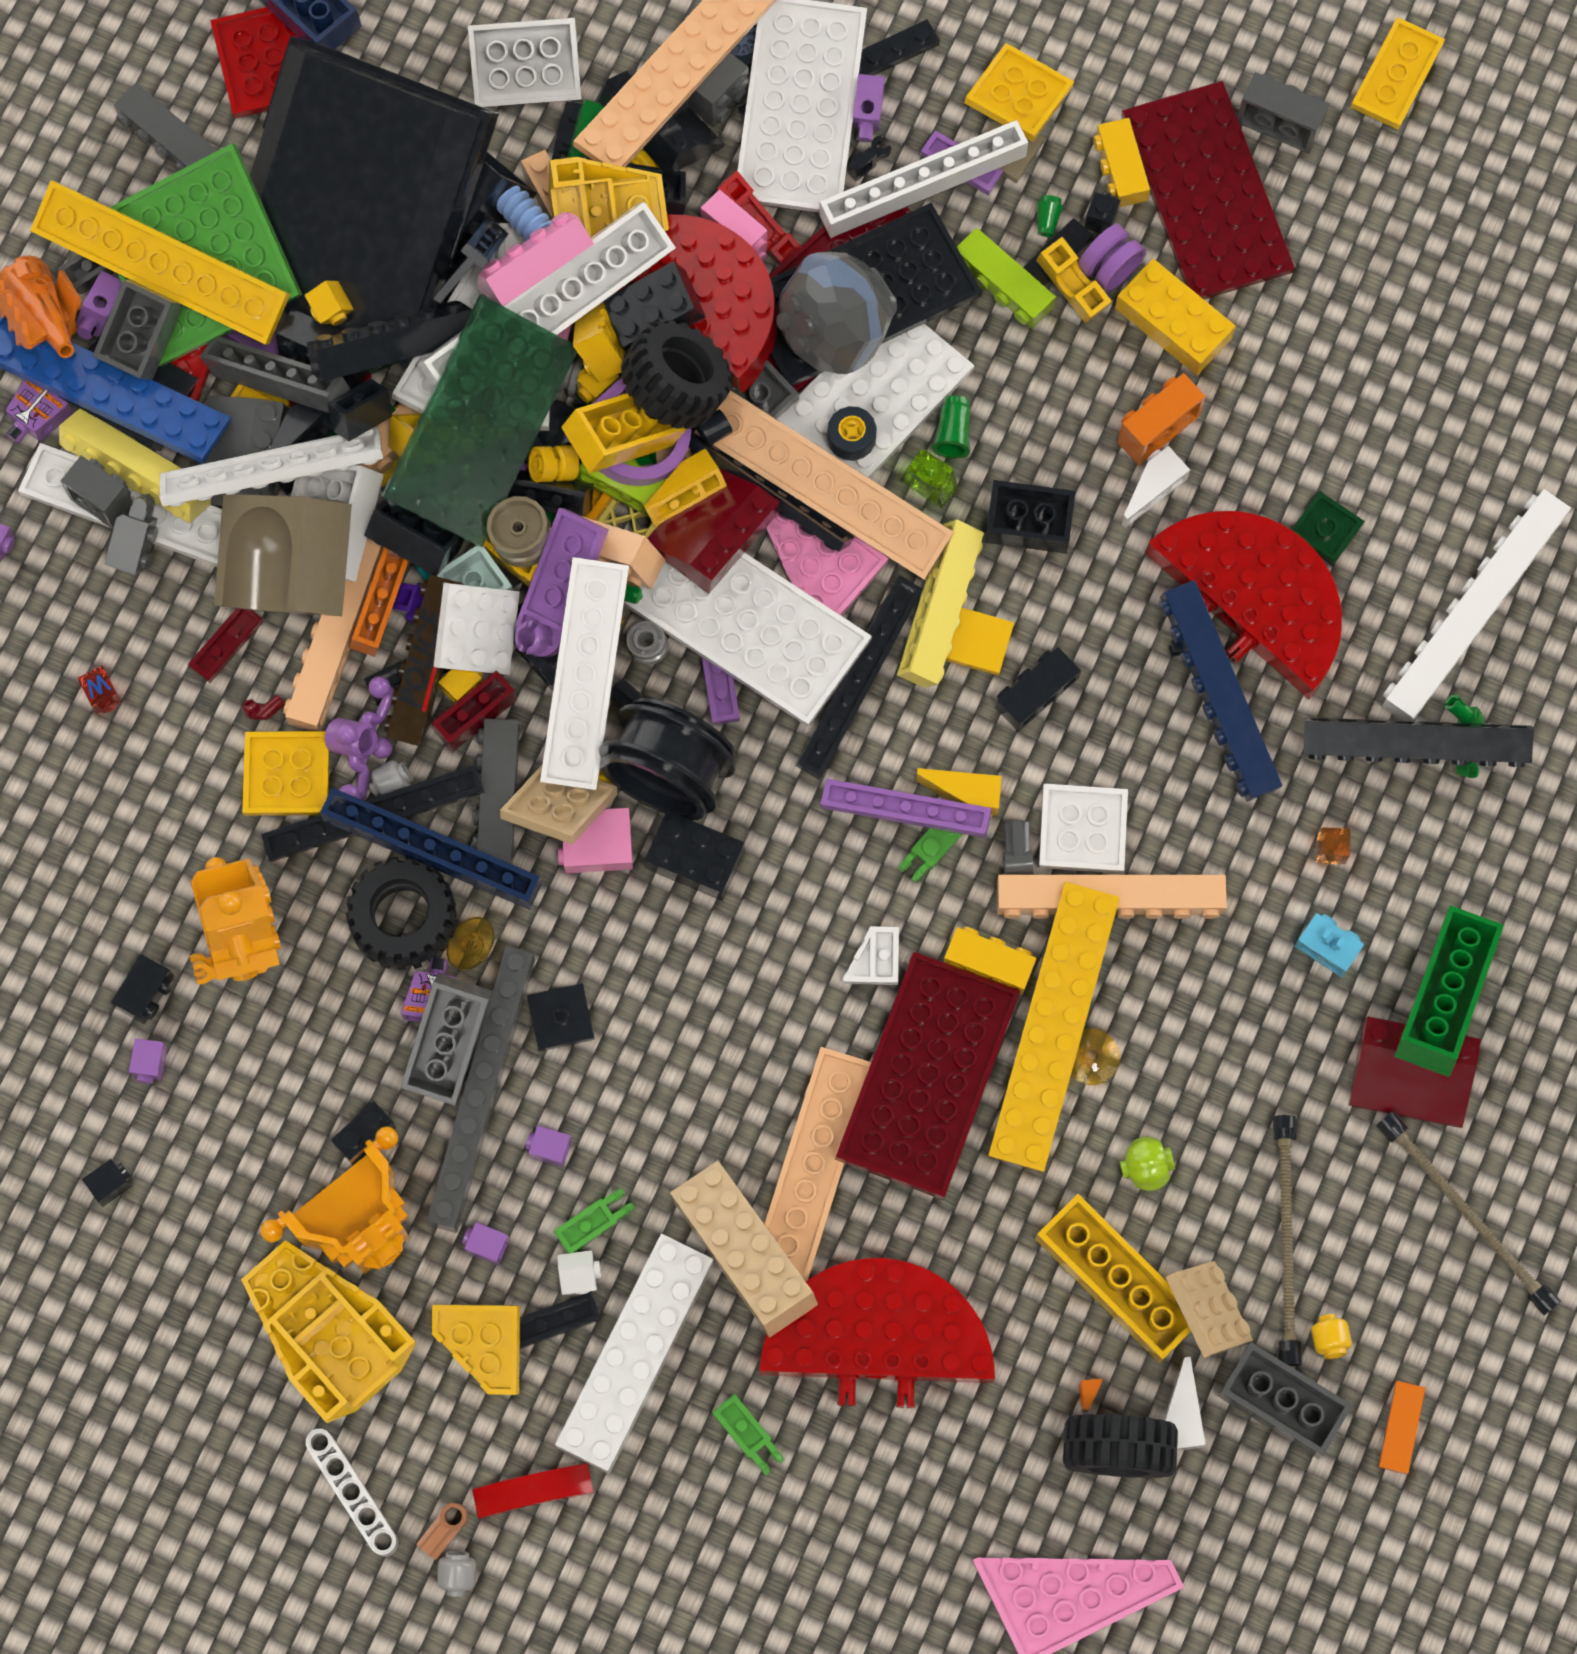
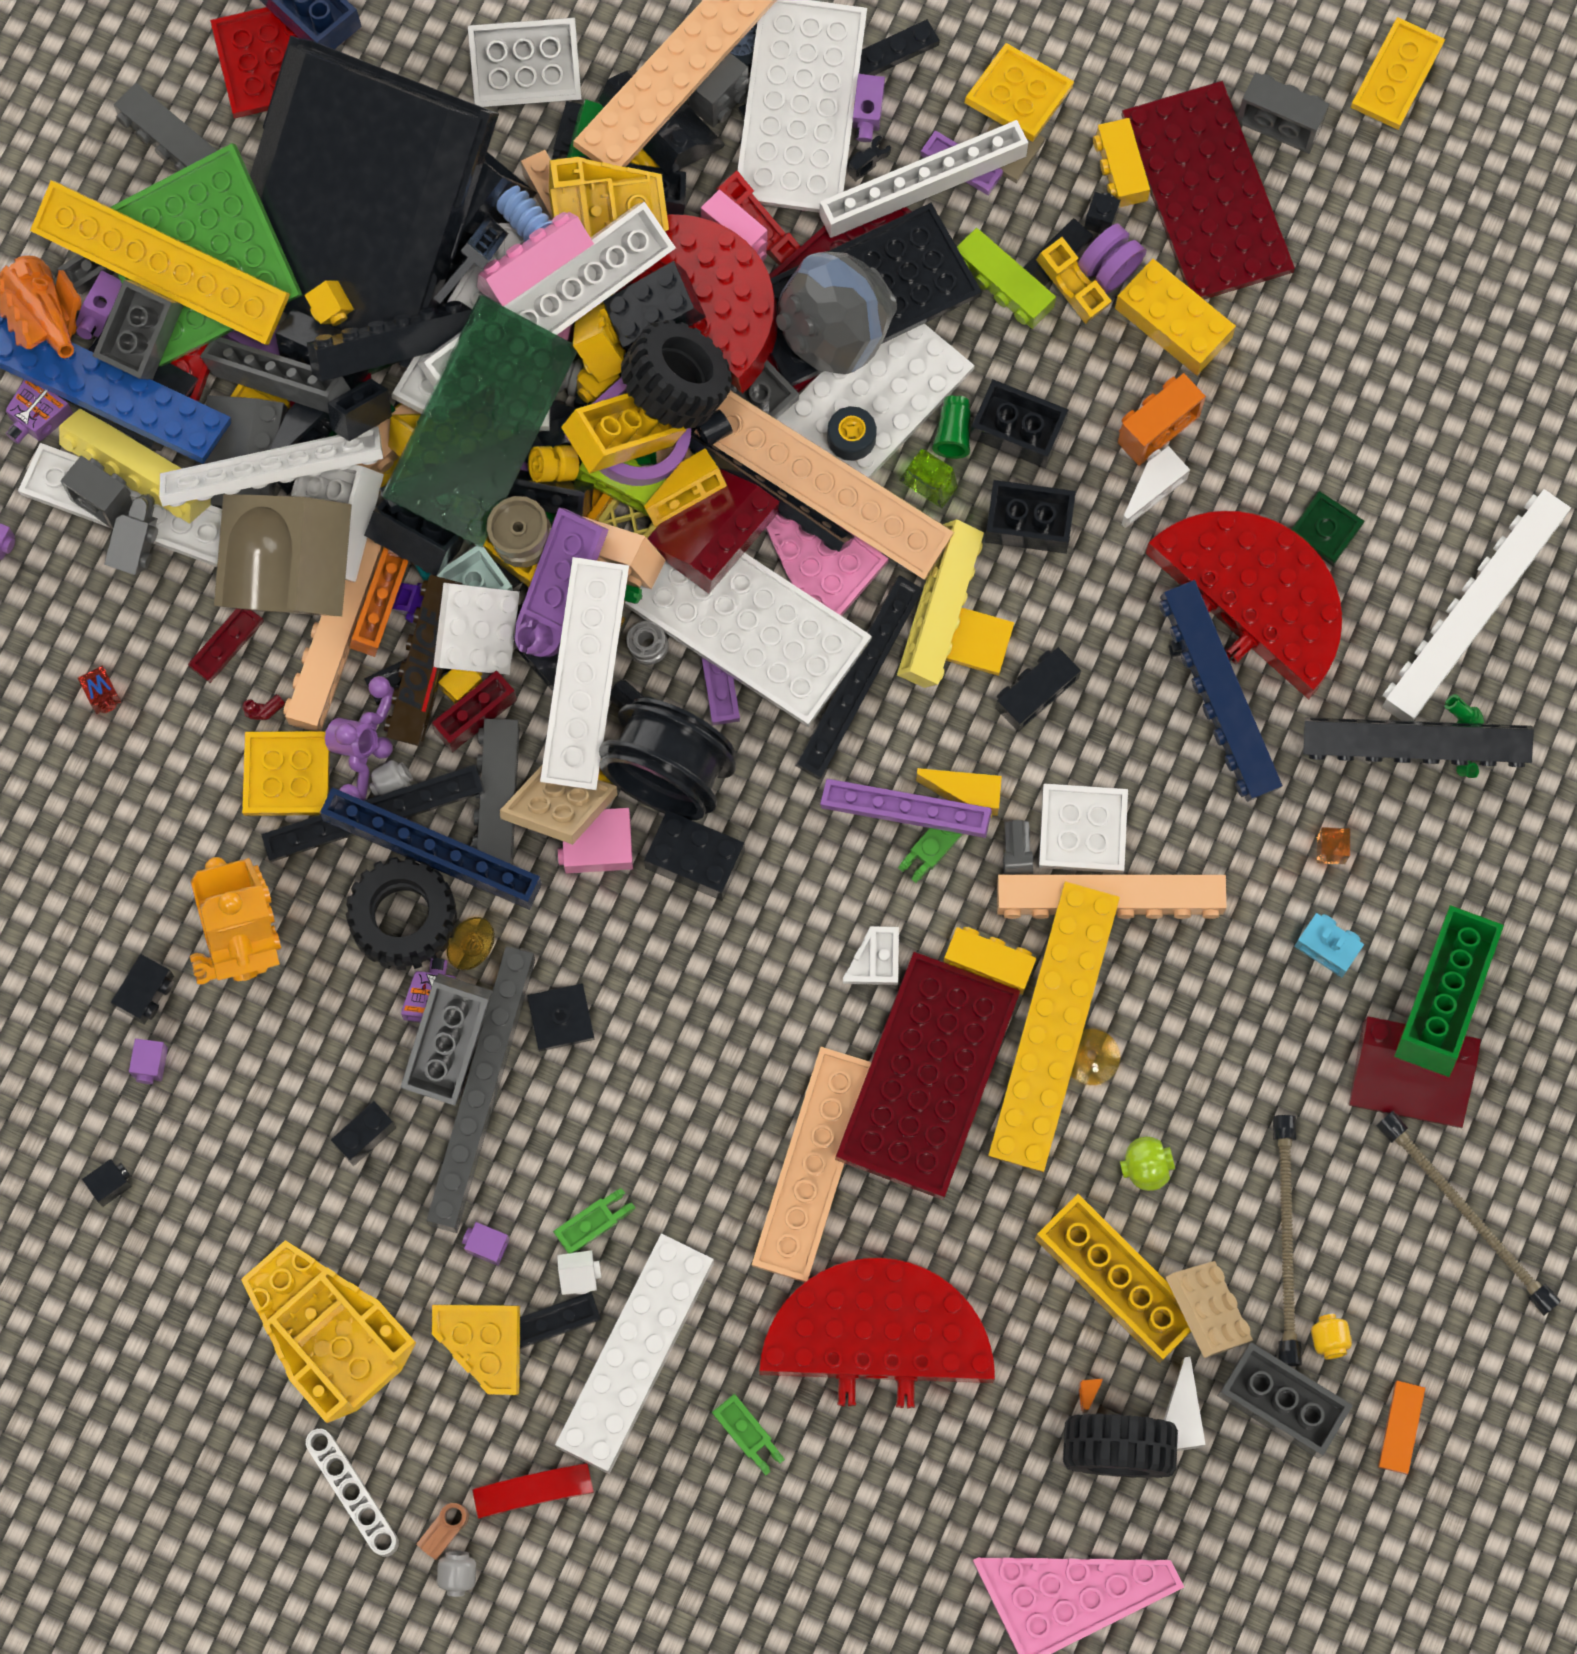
(354, 1215): light orange piece -> none
(548, 1146): medium lavender brick -> none
(744, 1249): tan brick -> none
(1019, 423): none -> black brick
(1048, 214): green cone -> none

